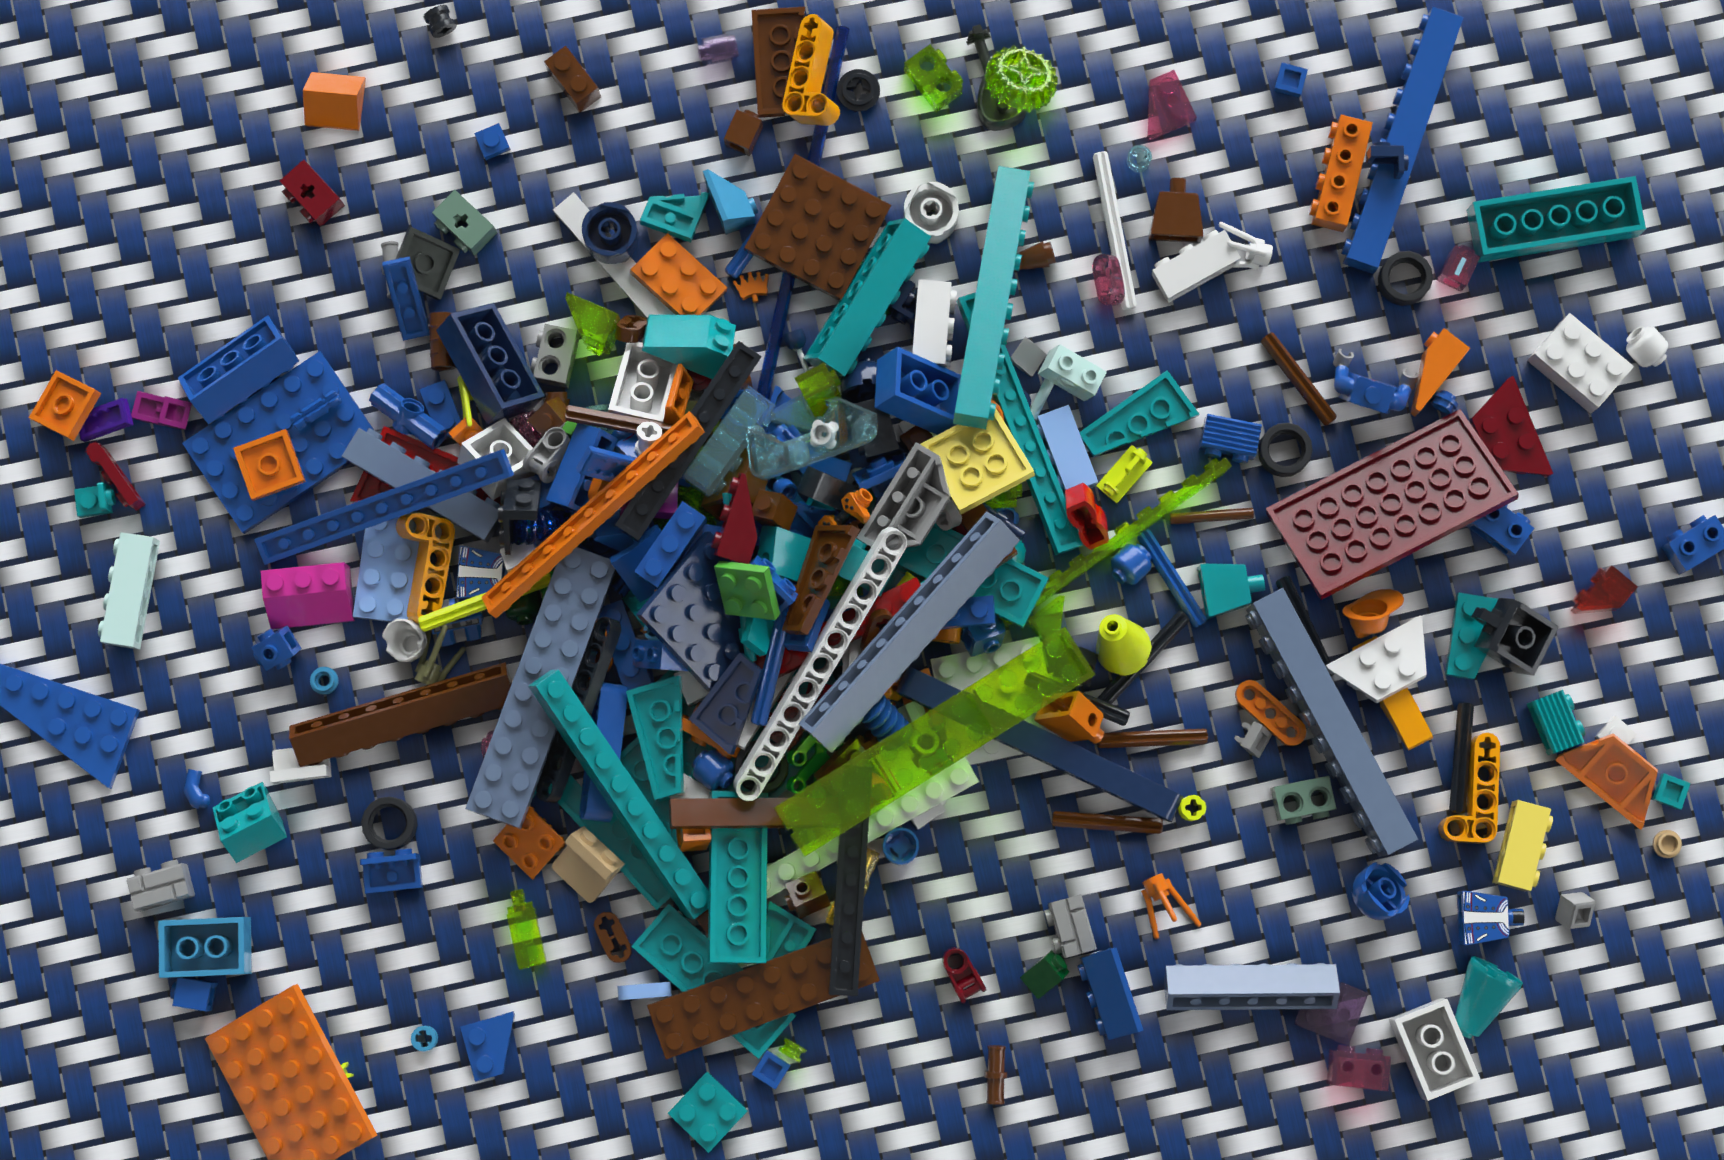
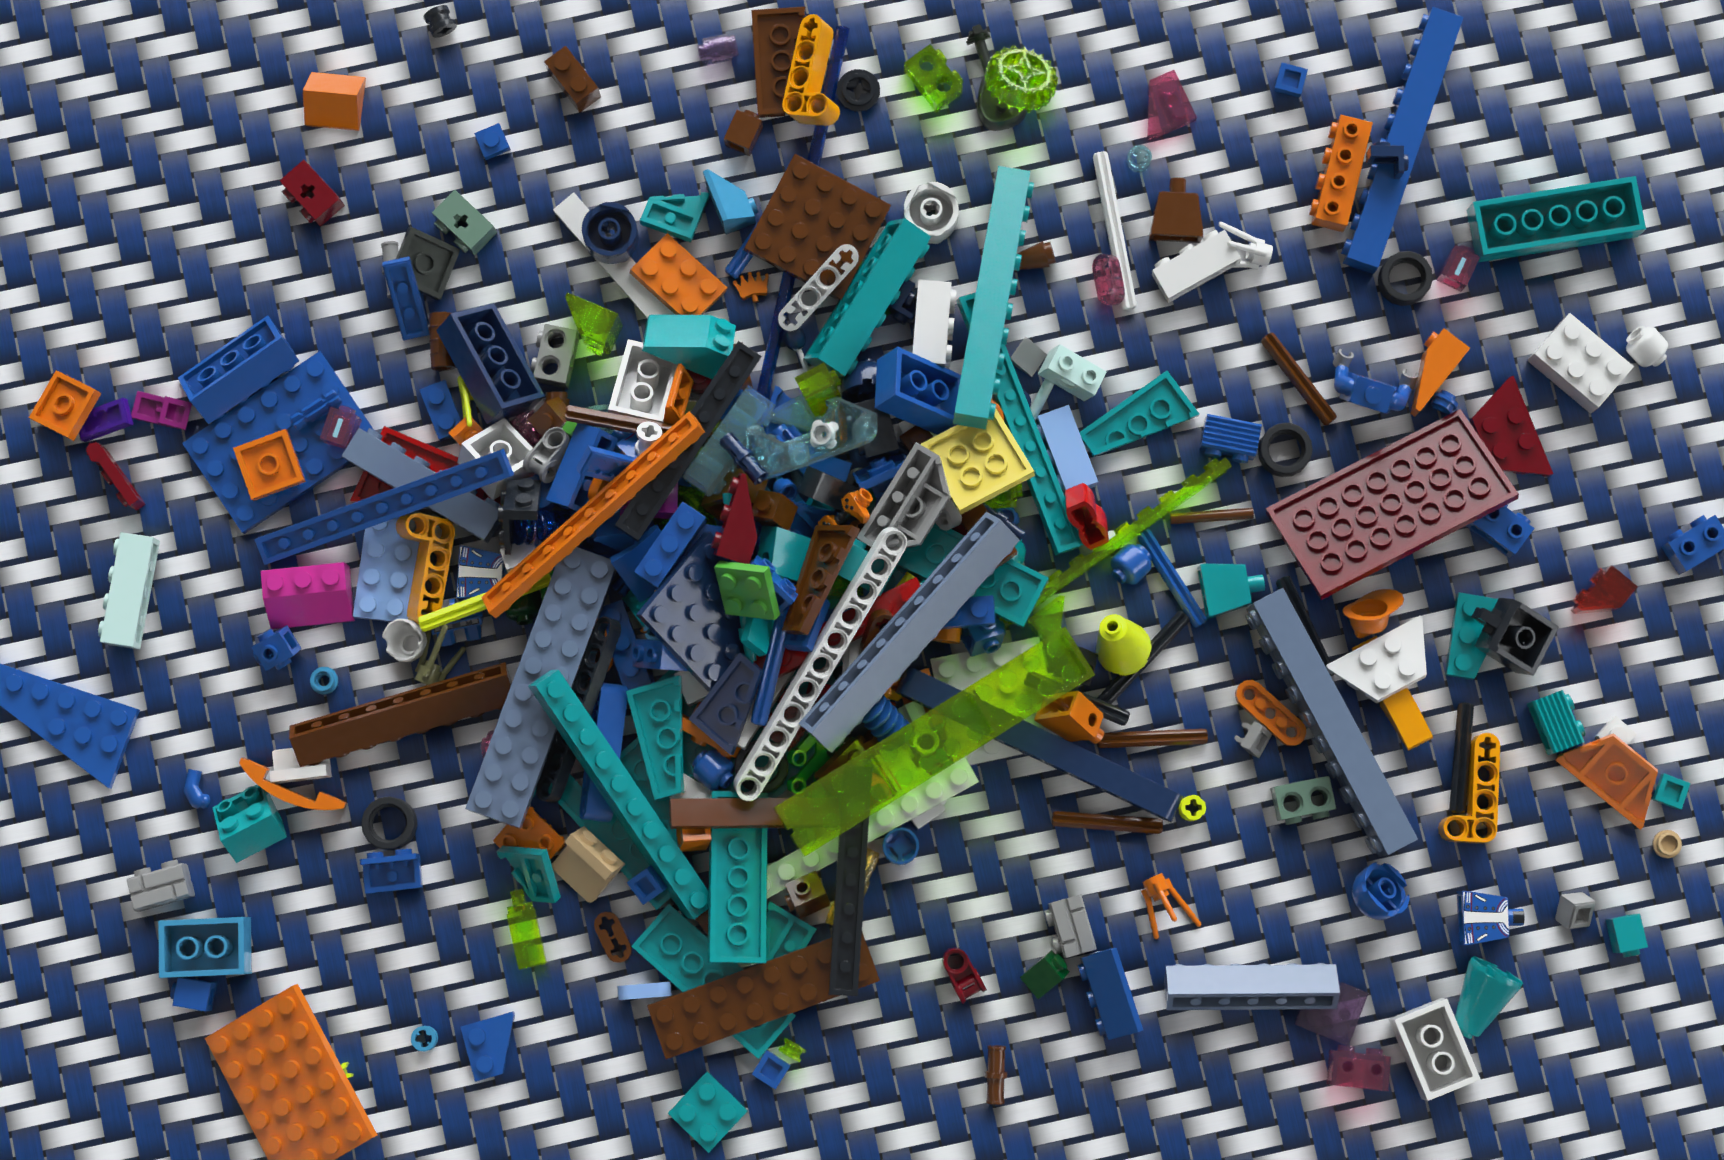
(94, 500): teal bracket -> none
(259, 773): none -> orange slope
(340, 426): none -> clear pink brick
(408, 416): blue piece -> none
(533, 872): none -> teal wing
(630, 329): reddish brown beam -> none
(647, 885): none -> blue plate
(743, 458): none -> dark blue pin
(818, 287): none -> white beam
(1124, 473): neon yellow hinge -> none
(1522, 846): light yellow brick -> none
(1627, 934): none -> teal brick

